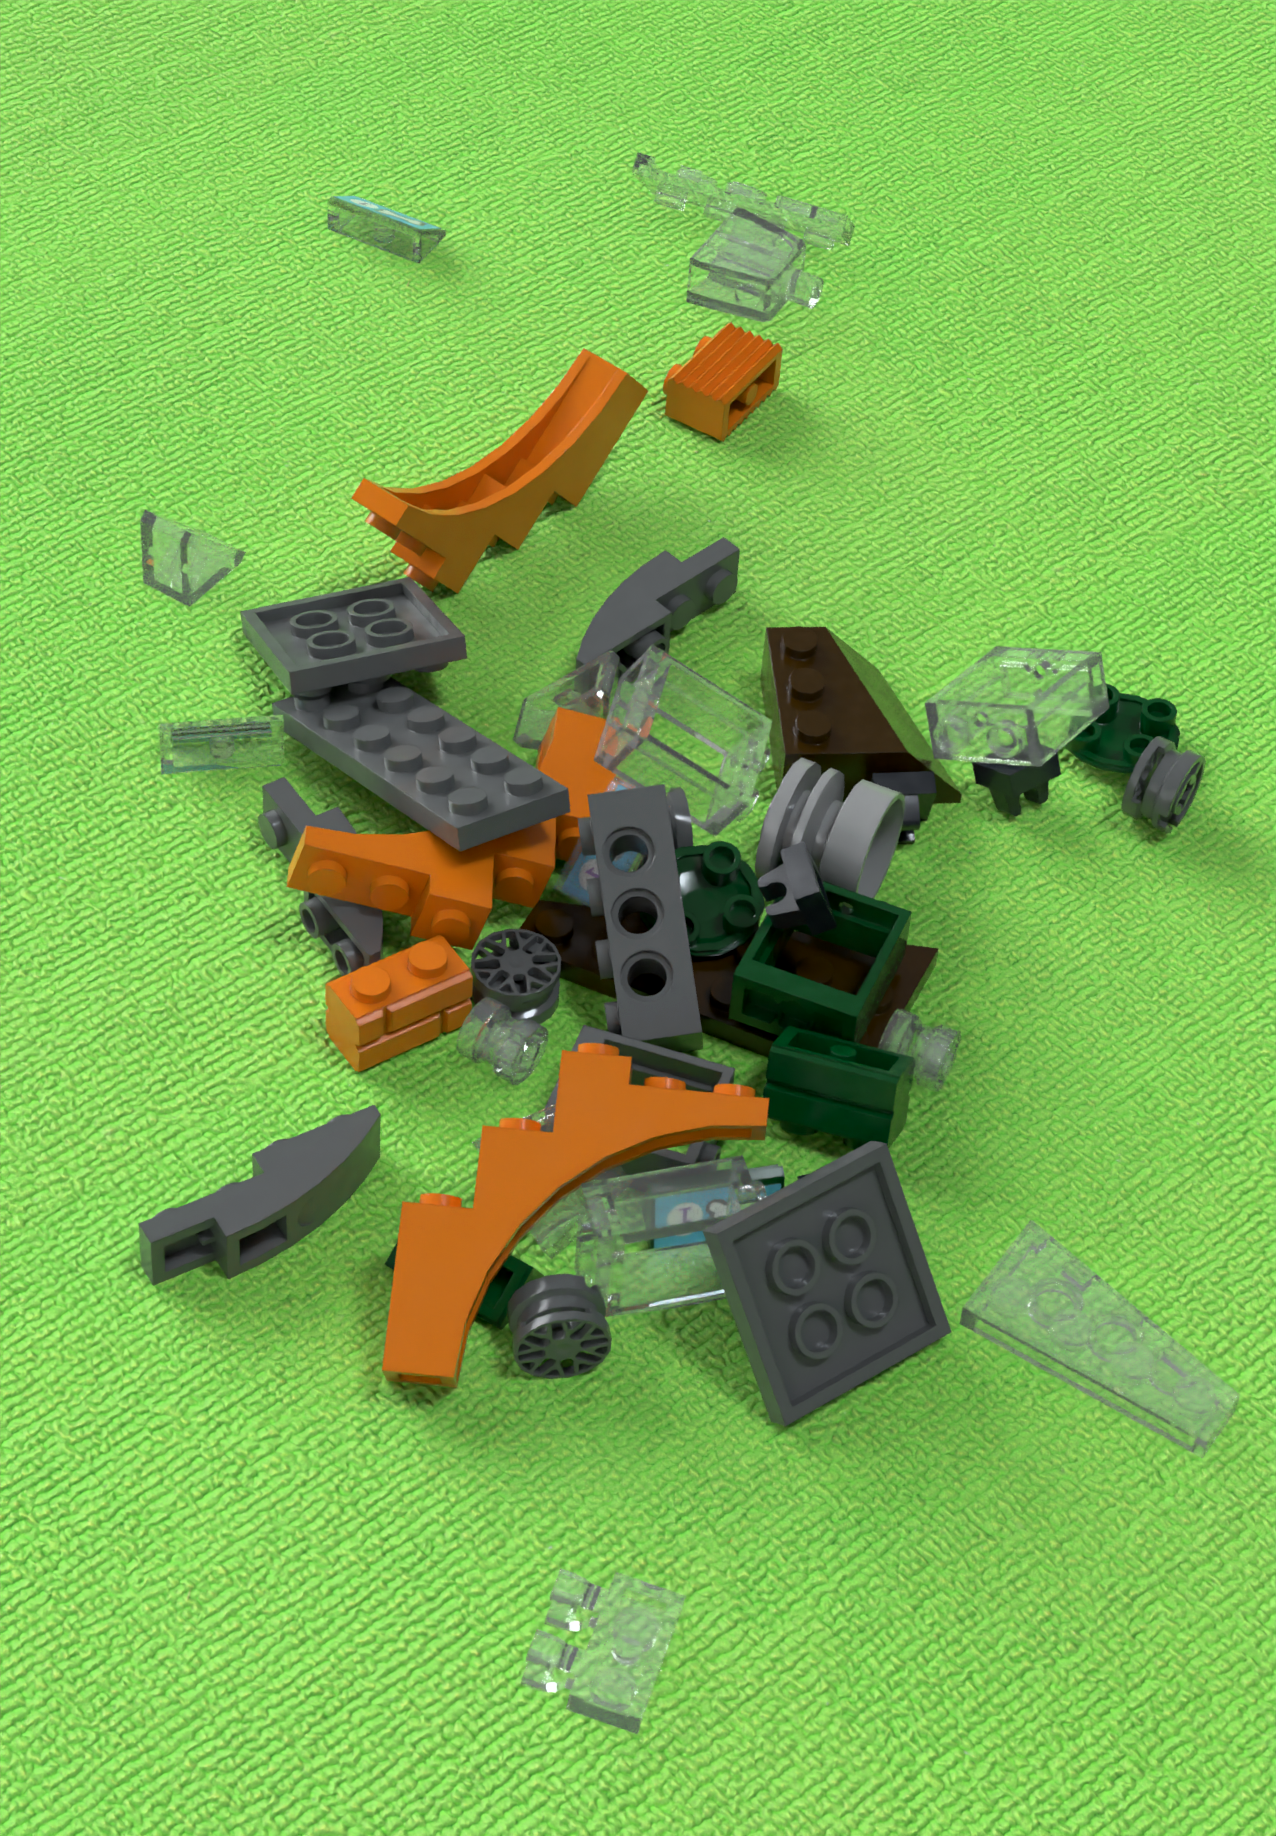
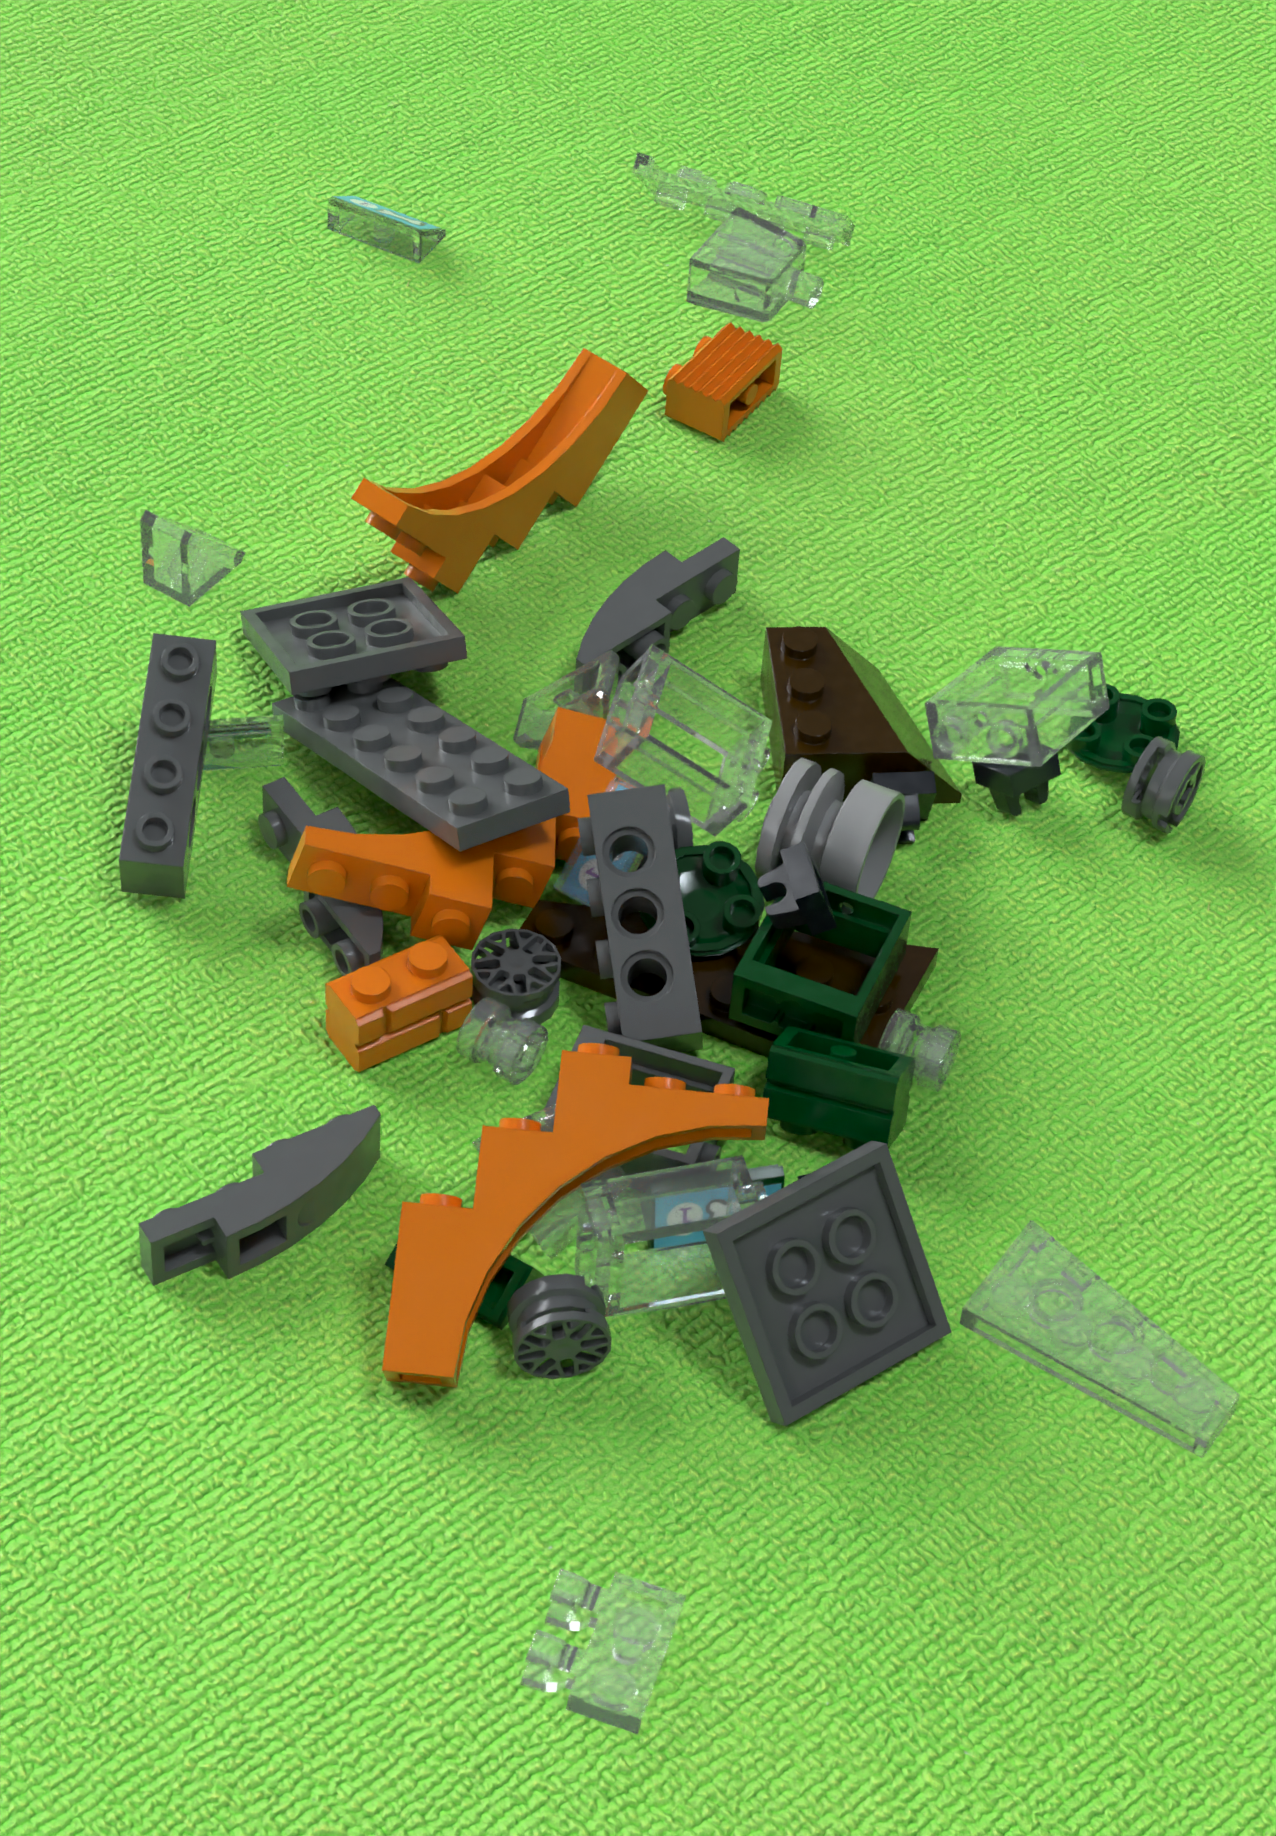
(168, 766): none -> dark grey brick

